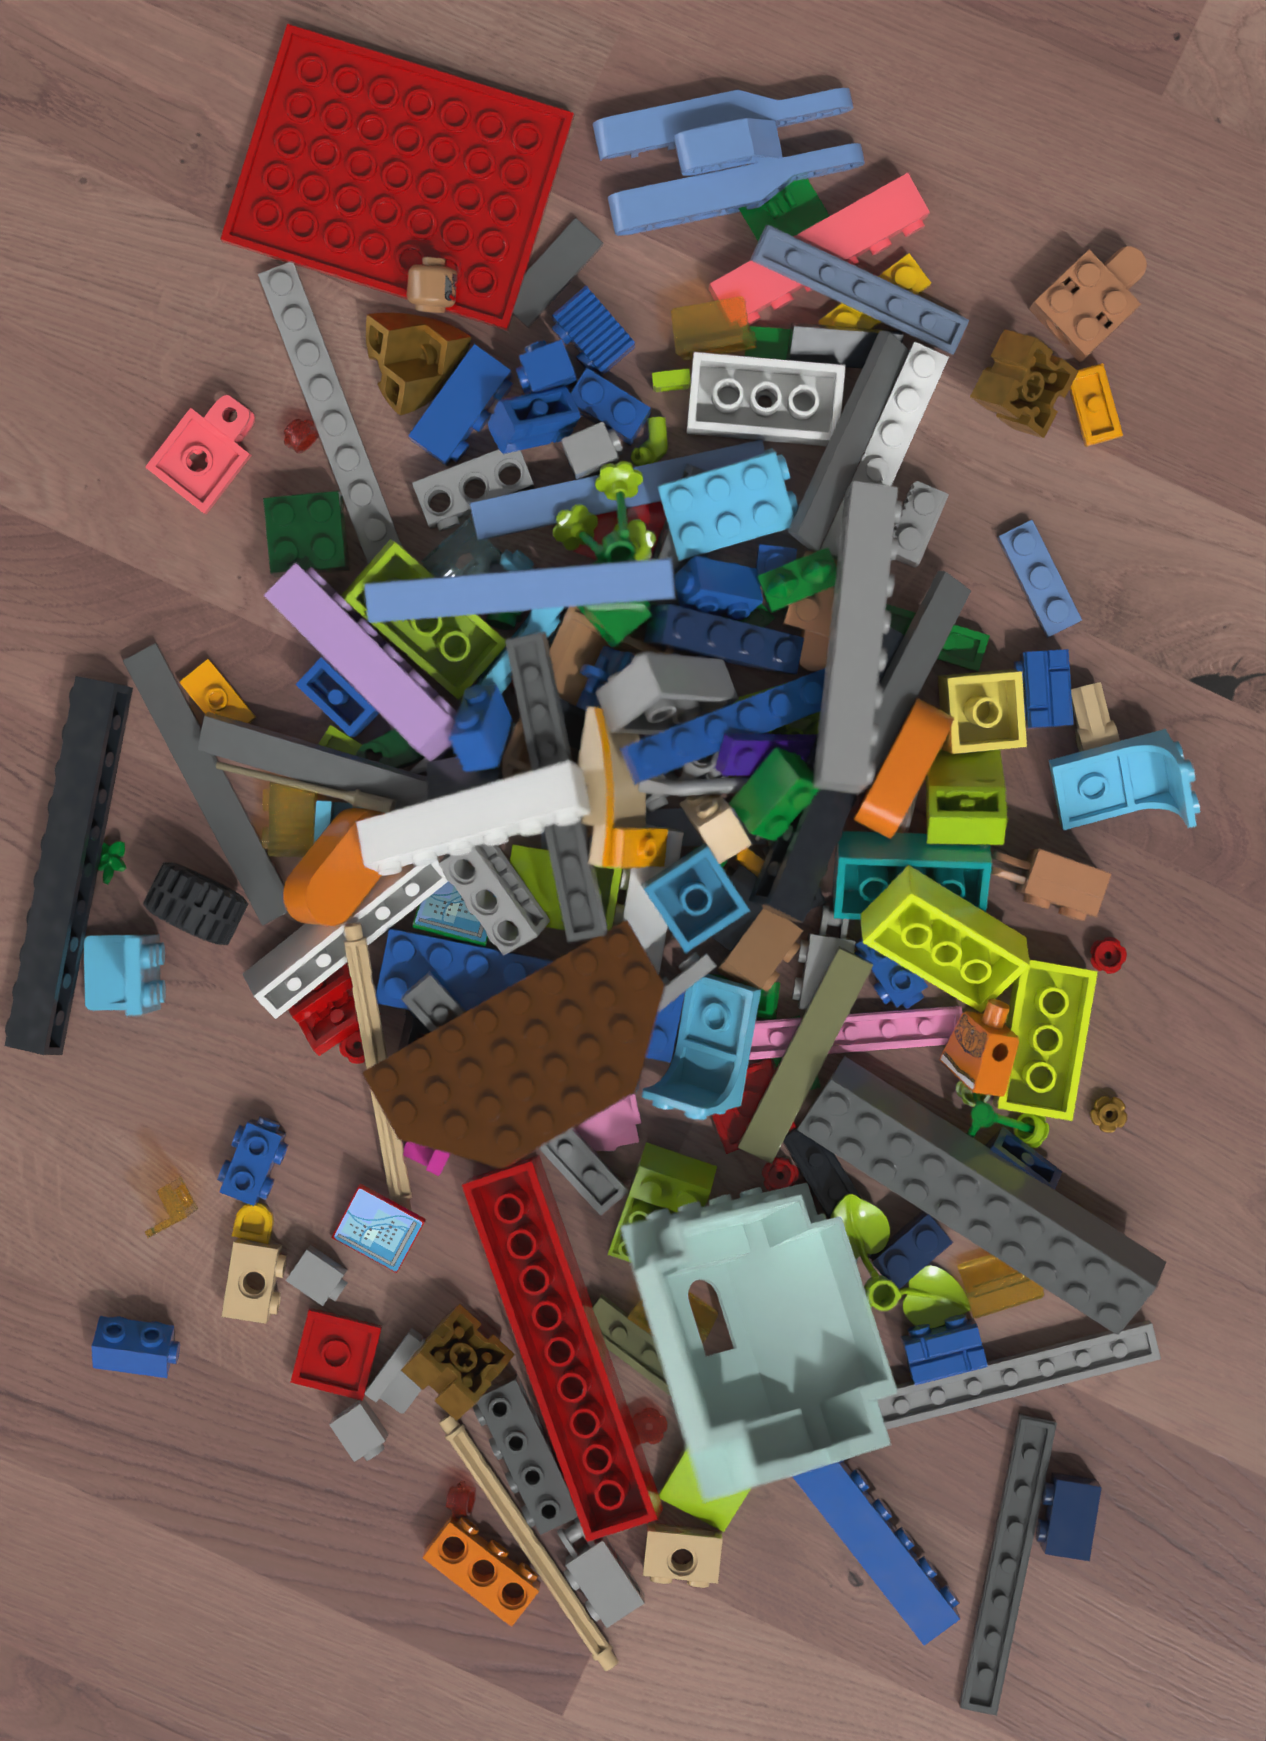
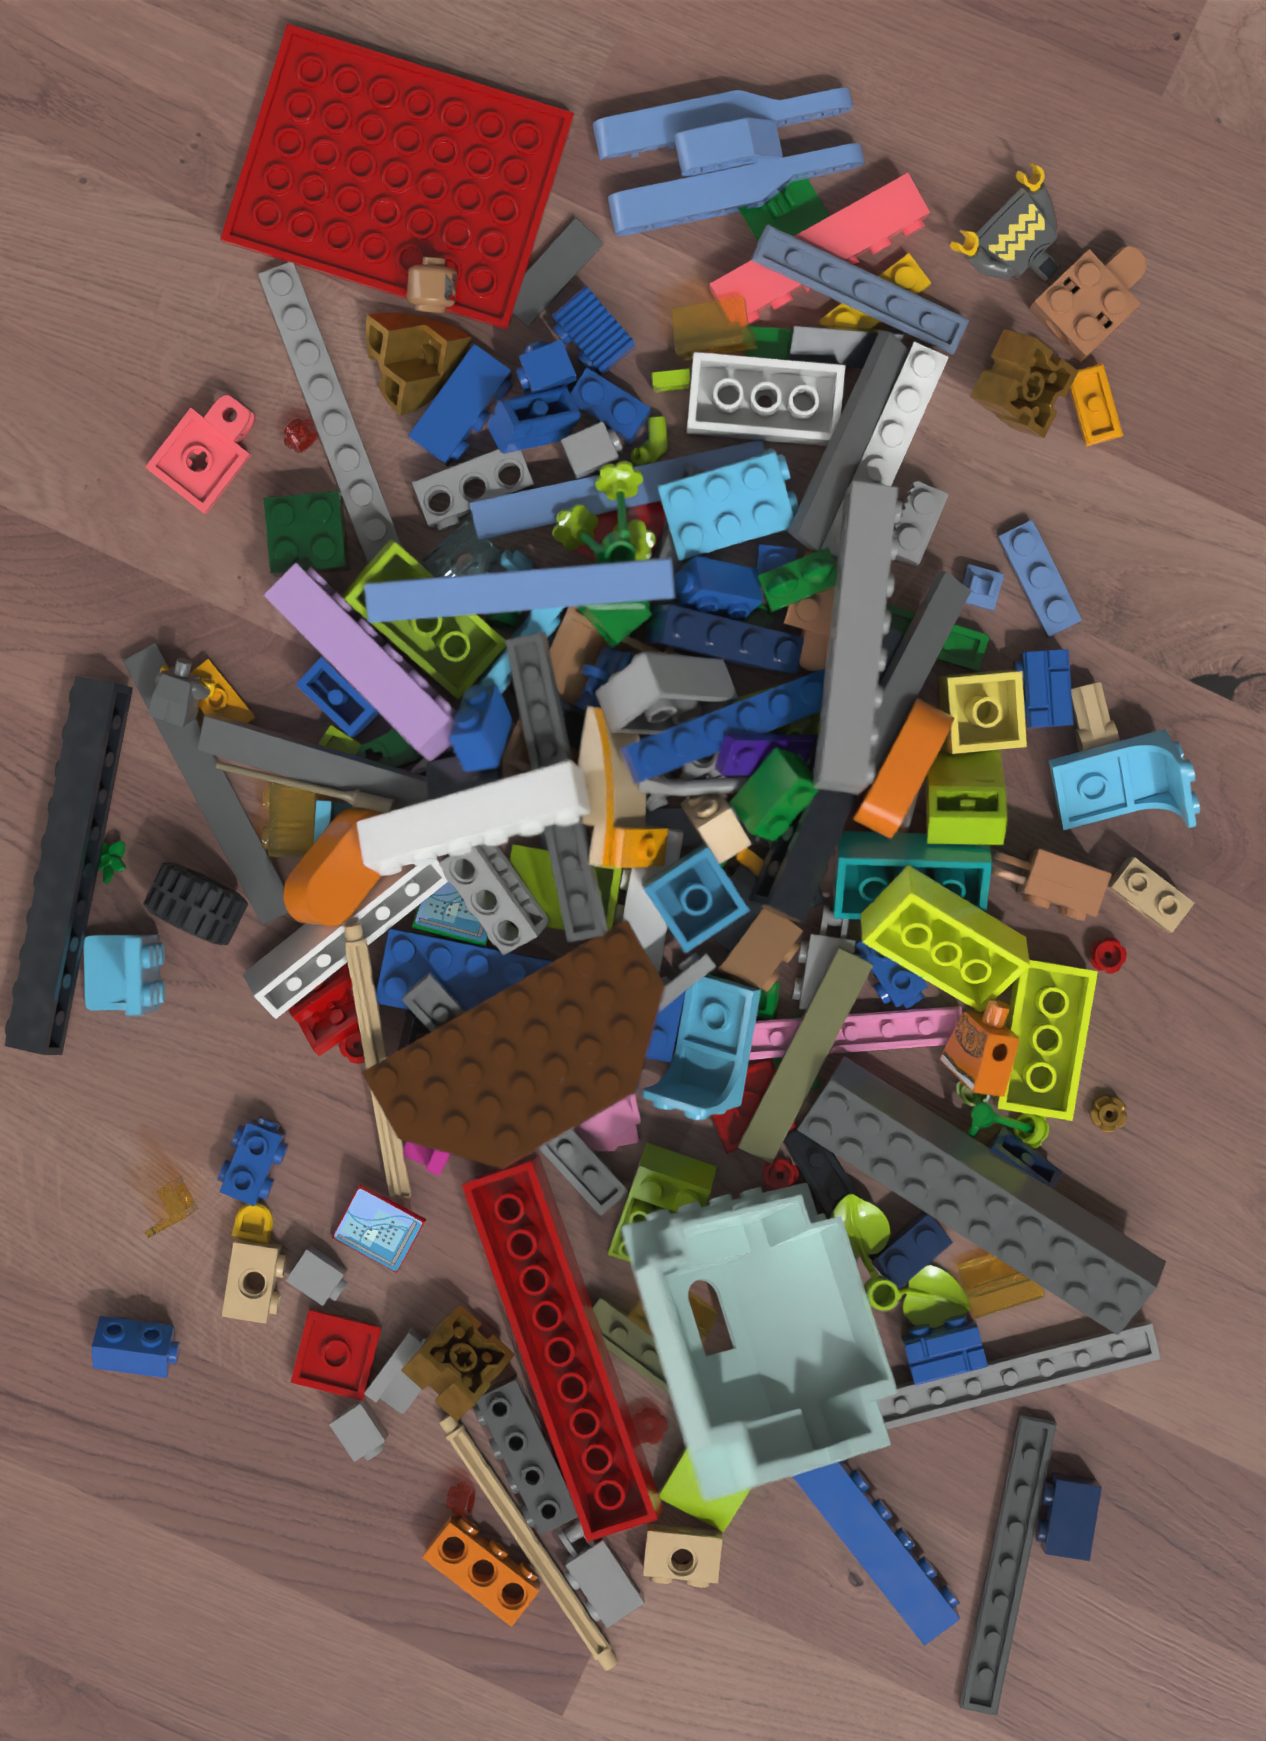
(178, 694): none -> dark grey piece
(983, 585): none -> medium blue tile
(1016, 234): none -> dark grey torso
(1150, 894): none -> tan brick

